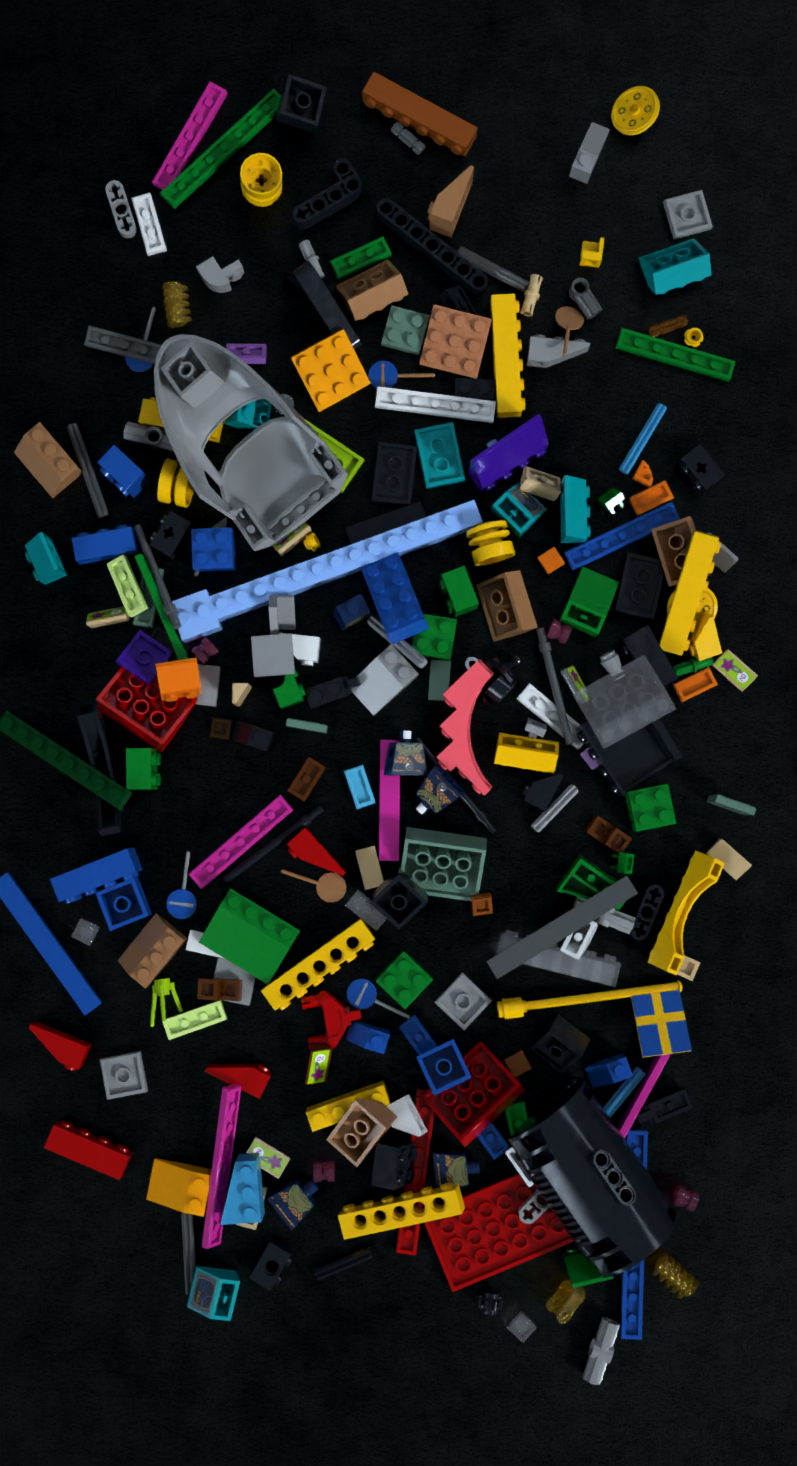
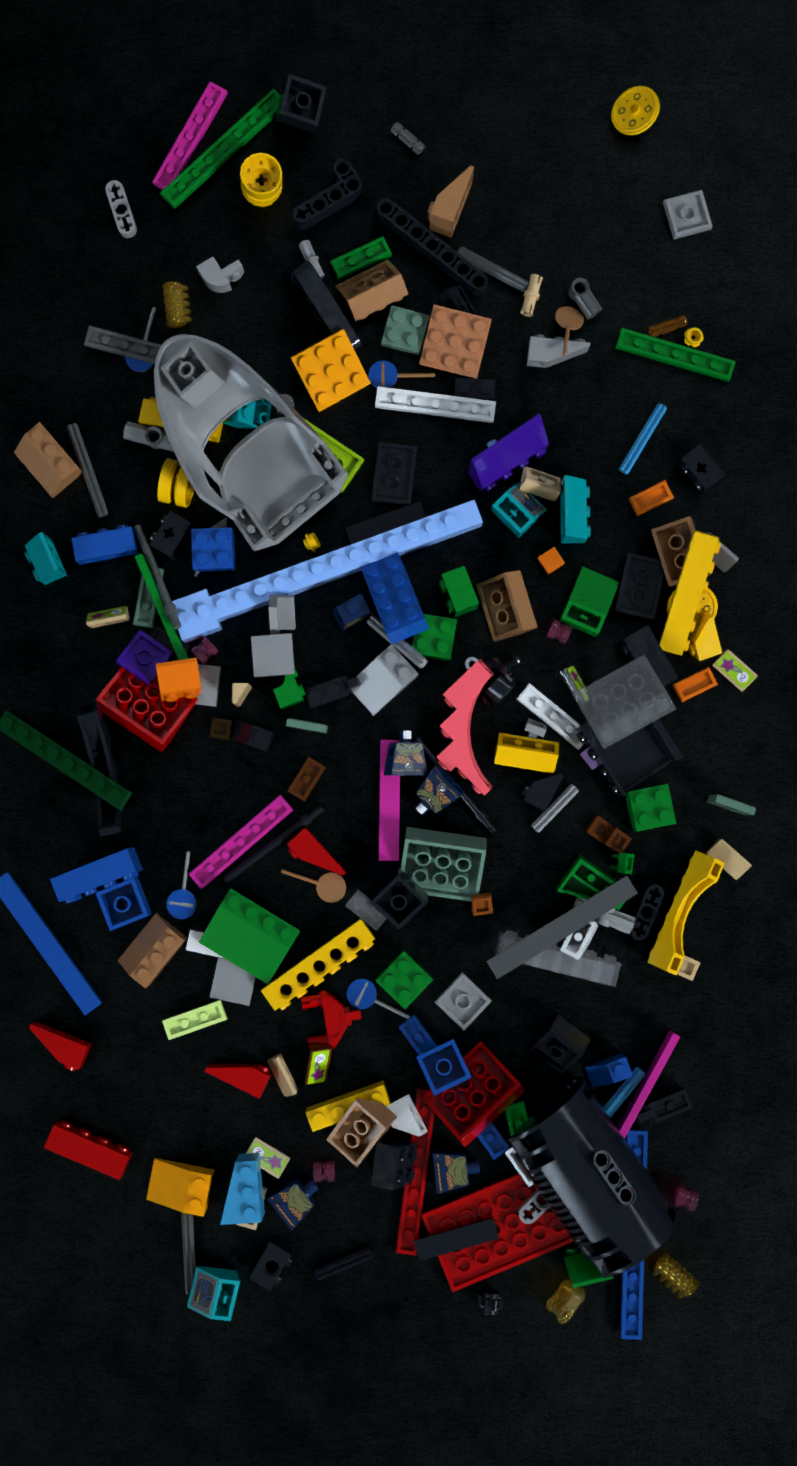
(85, 931): clear plate -> none
(120, 468): blue brick -> none
(123, 1075): light grey tile -> none
(127, 586): yellowish green plate -> none
(142, 769): green brick -> none
(149, 224): white tile -> none
(160, 988): lime plant -> none
(219, 989): reddish brown slope -> none
(221, 1165): dark pink tile -> none
(249, 352): medium lavender plate -> none
(282, 1075): none -> tan slope
(293, 539): tan slope -> none
(306, 648): white slope -> none
(353, 1227): yellow brick -> none
(359, 787): medium azure tile -> none
(368, 1036): blue slope -> none
(369, 867): tan tile -> none
(419, 114): dark orange brick -> none
(439, 455): teal tile -> none
(439, 679): sand green tile -> none
(456, 1238): none -> black tile
(489, 539): yellow wheel -> none
(506, 355): yellow brick -> none
(517, 1063): dark orange tile -> none
(522, 1327): clear plate -> none
(545, 648): dark grey bar -> none
(589, 152): light grey slope -> none
(592, 253): yellow panel -> none
(601, 1351): light grey piece -> none
(610, 499): green tile -> none
(610, 661): light grey cone -> none
(620, 536): blue tile -> none
(643, 474): orange tile -> none
(655, 1007): flag -> none
(675, 266): teal slope -> none
(691, 665): green axle -> none

